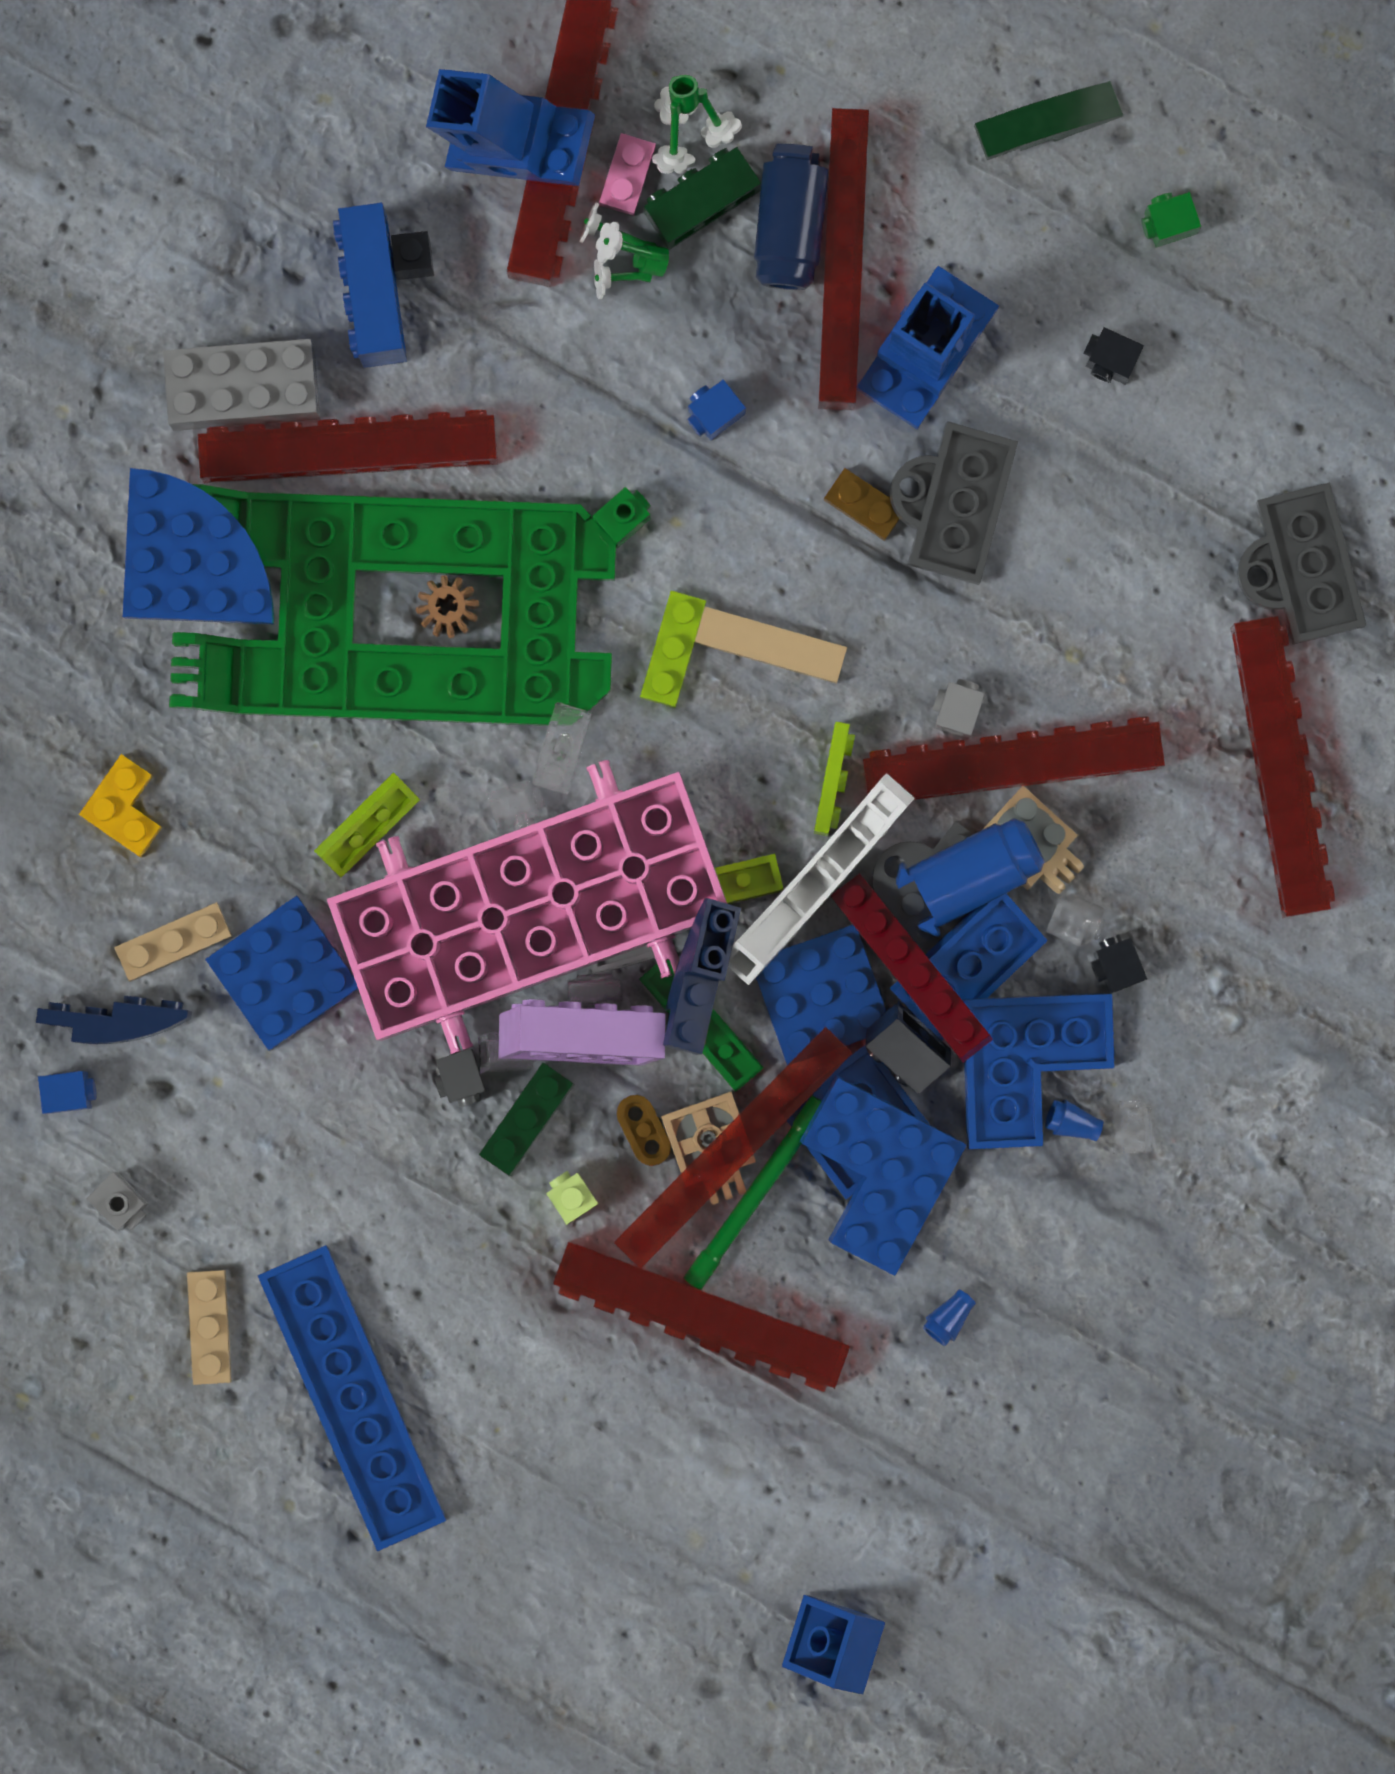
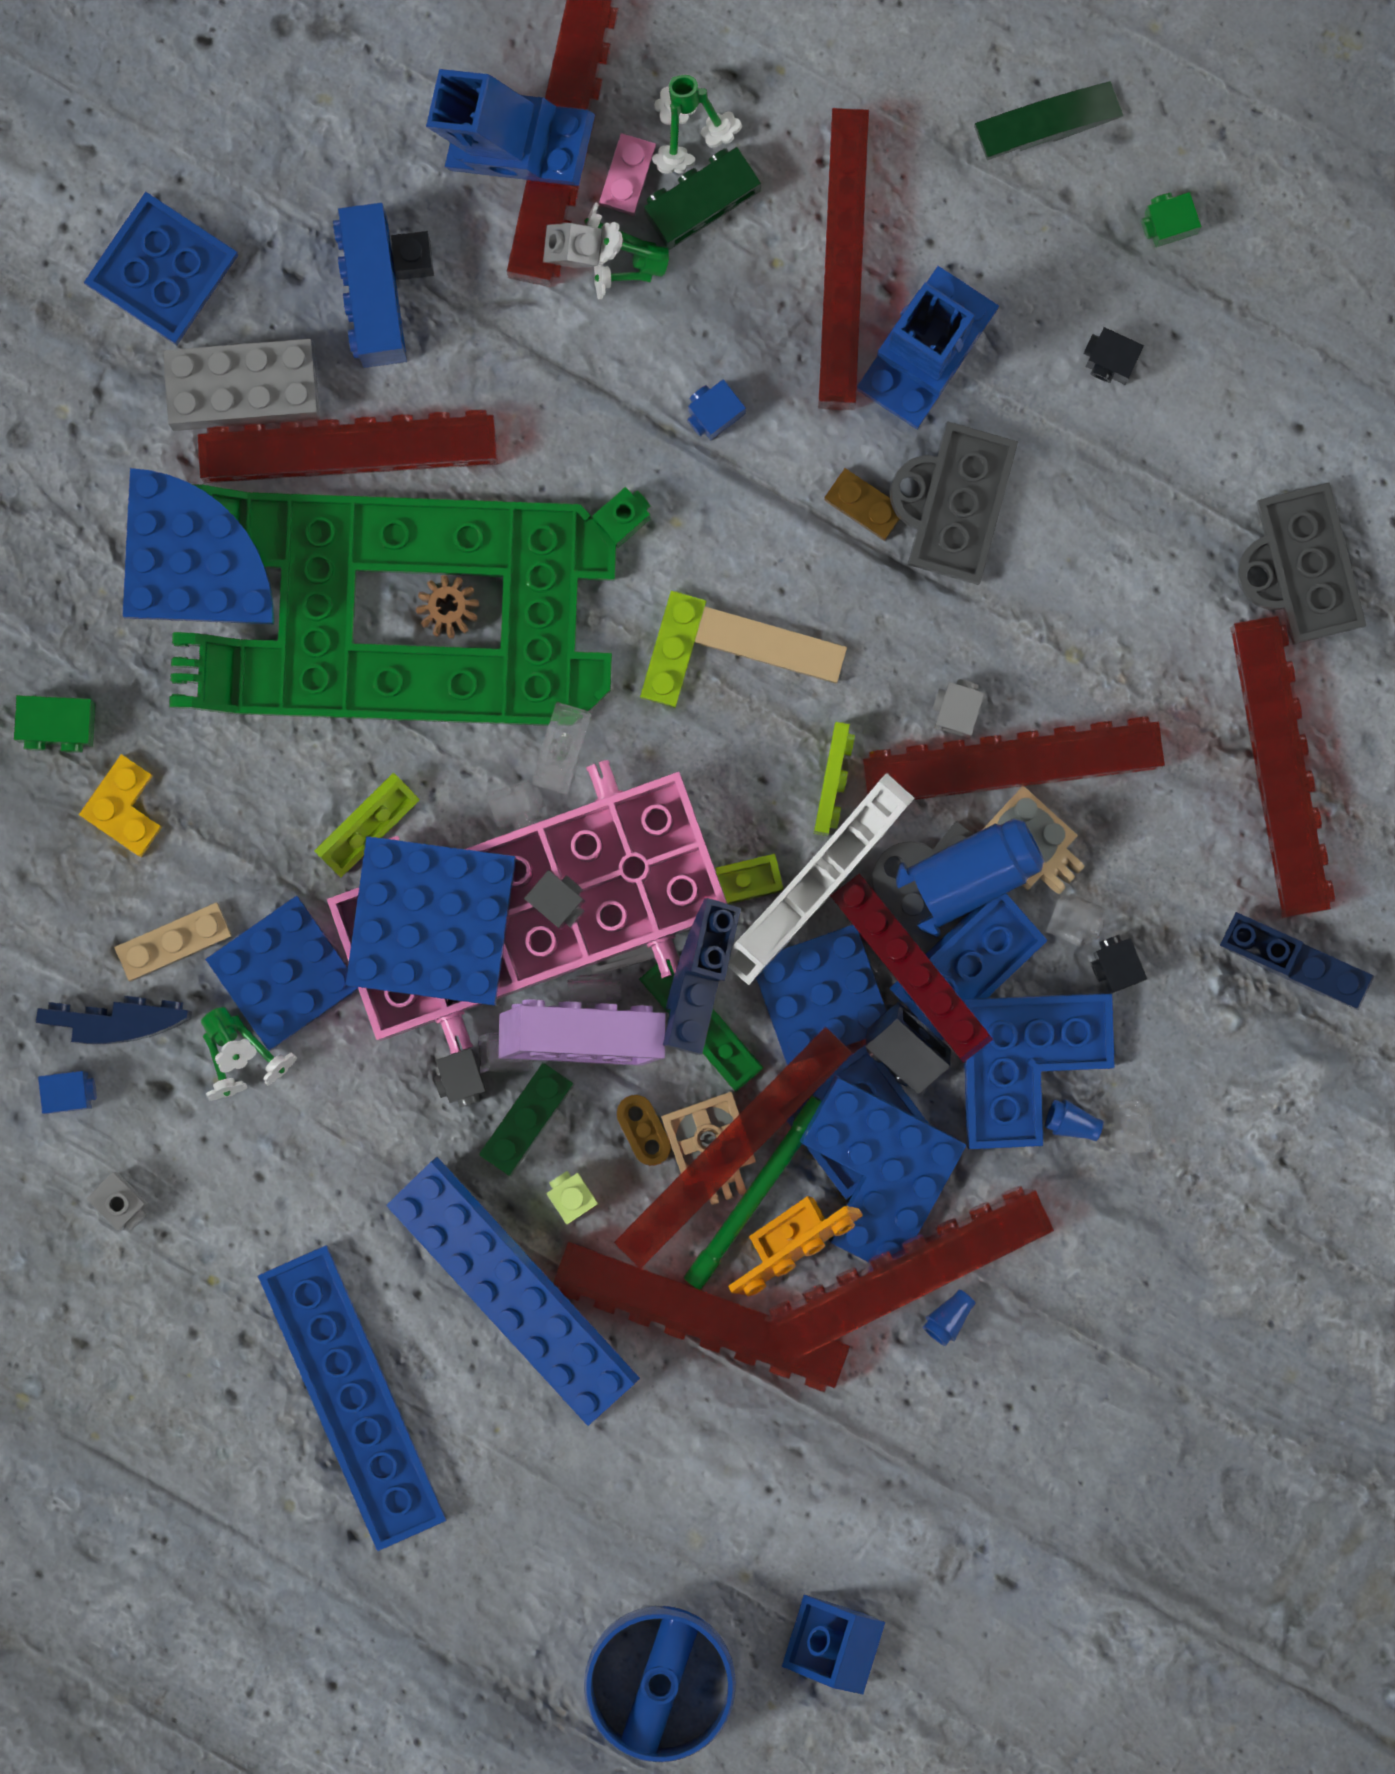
(54, 722): none -> green brick
(161, 268): none -> blue plate
(209, 1327): tan plate -> none
(222, 1030): none -> plant
(430, 921): none -> blue plate
(512, 1291): none -> blue plate
(557, 899): none -> dark grey brick
(572, 245): none -> light grey brick
(652, 1709): none -> blue cylinder
(790, 218): dark blue piece -> none
(790, 1237): none -> light orange bracket
(907, 1274): none -> clear red brick
(1296, 961): none -> dark blue slope

